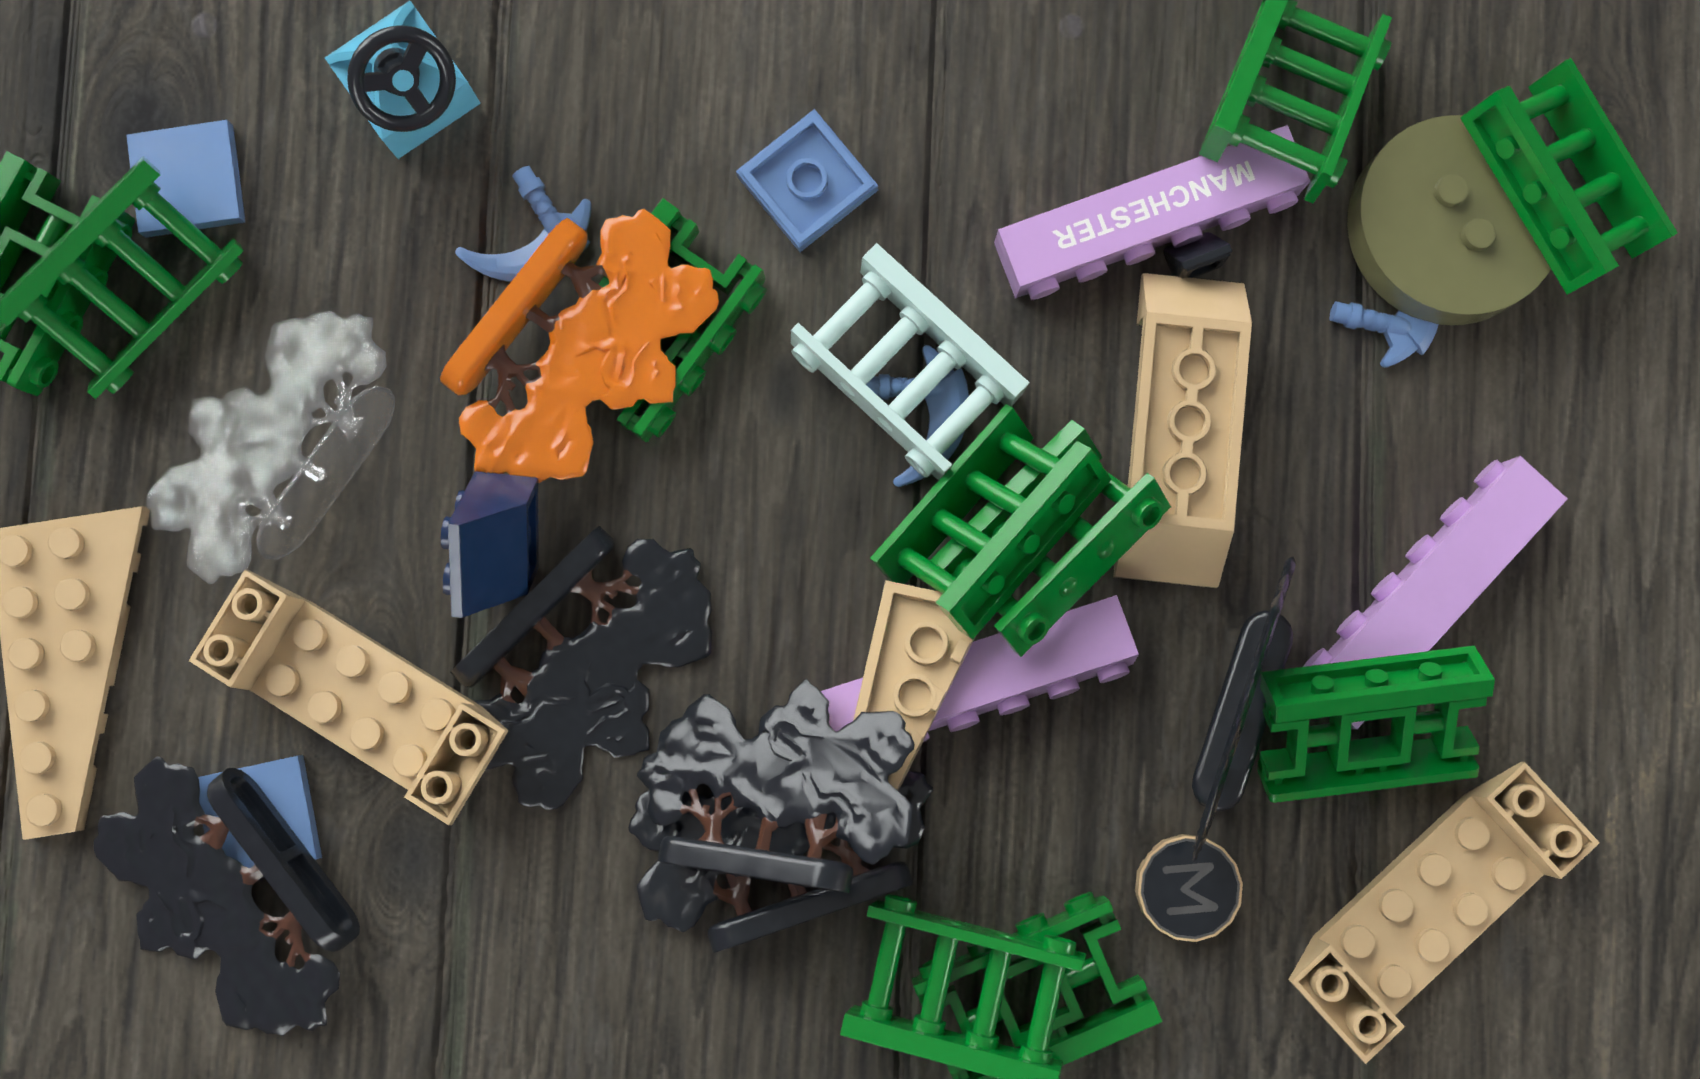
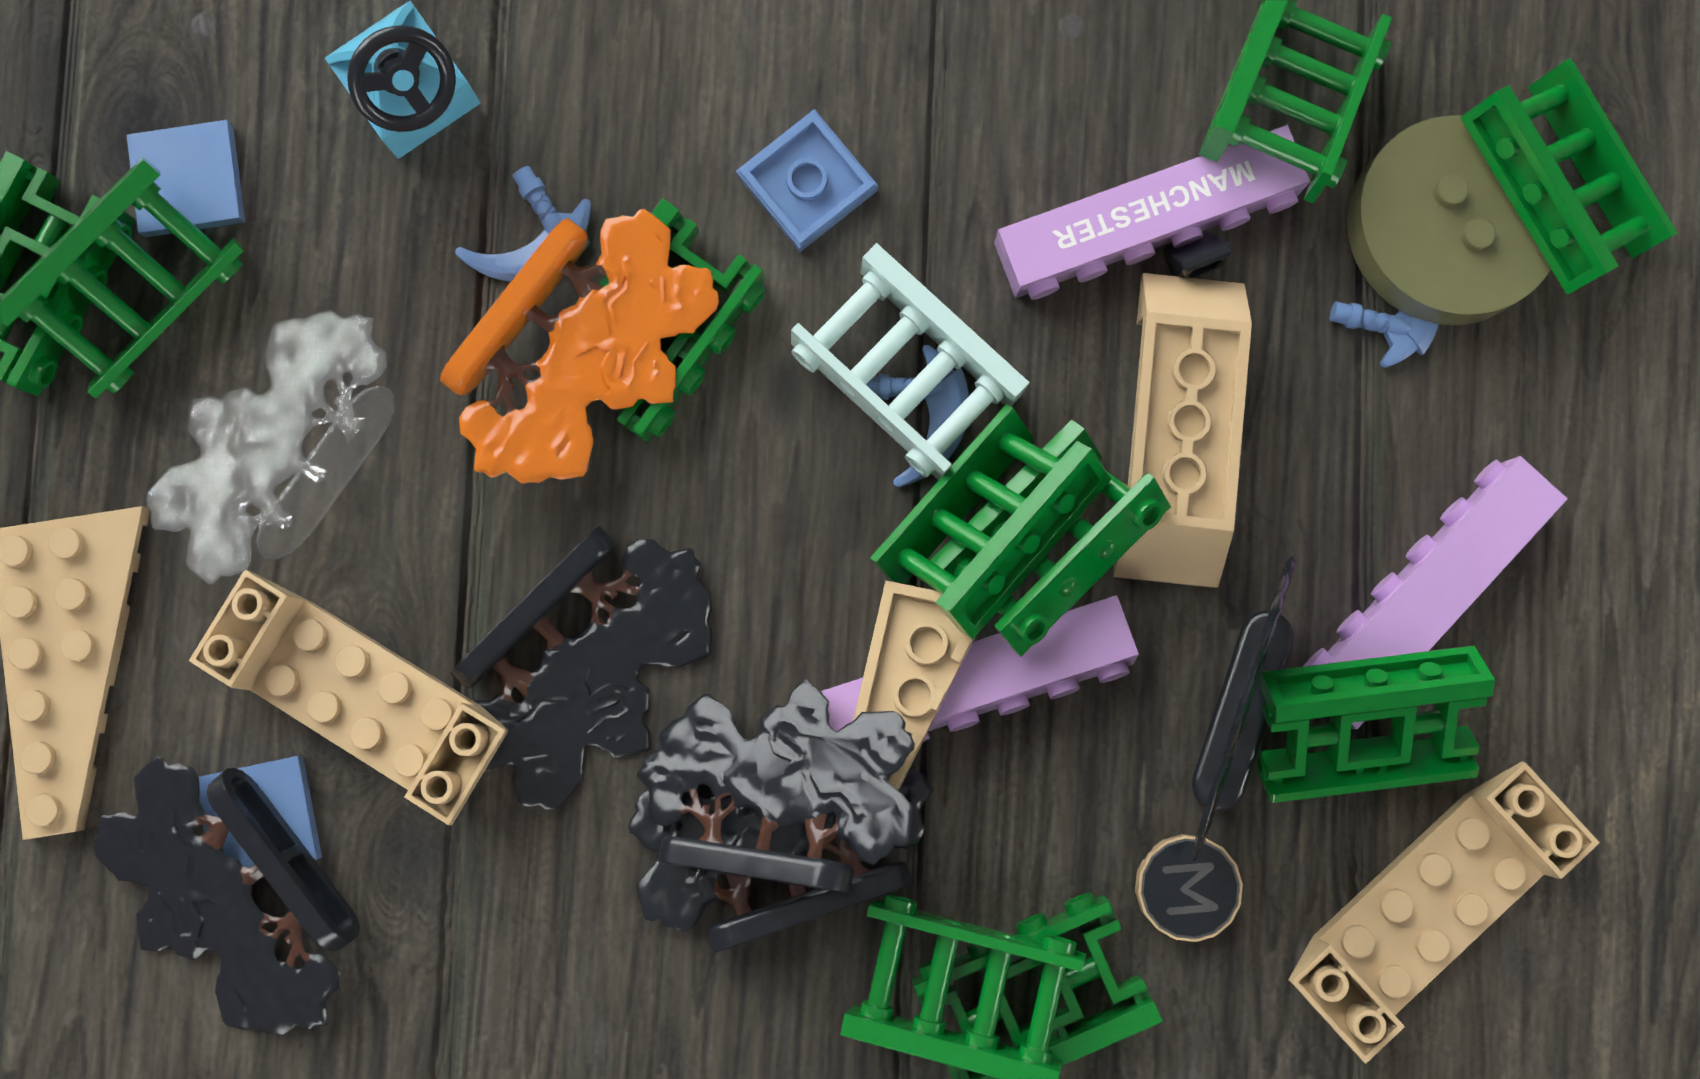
(491, 542): dark blue slope -> none

